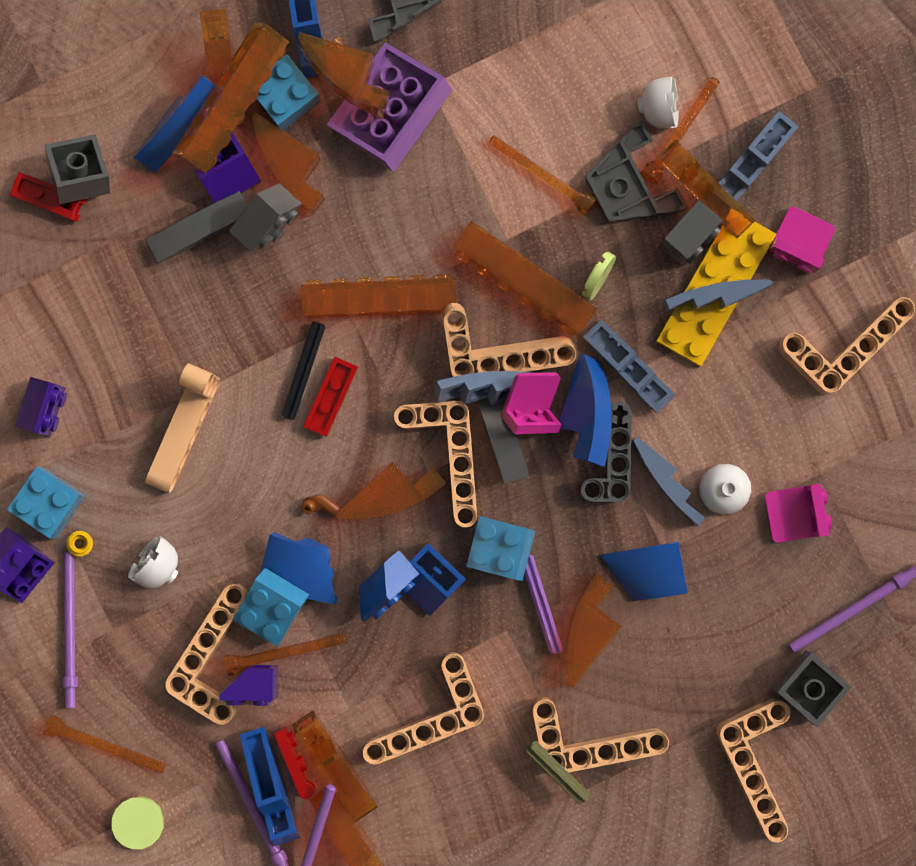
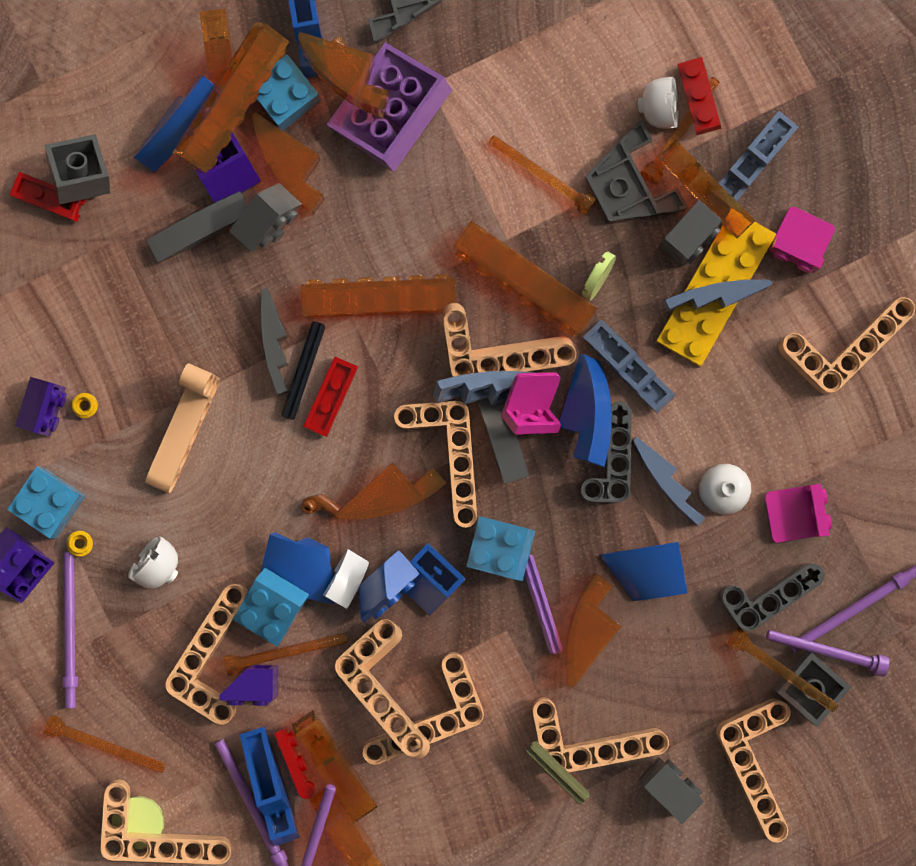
(79, 399): none -> yellow plate
(153, 841): none -> light nougat beam
(272, 334): none -> dark grey slope
(346, 579): none -> white slope
(377, 692): none -> light nougat beam
(674, 793): none -> dark grey brick
(699, 96): none -> red plate
(740, 641): none -> clear orange piece
(775, 591): none -> dark grey beam
(877, 664): none -> medium lavender piece

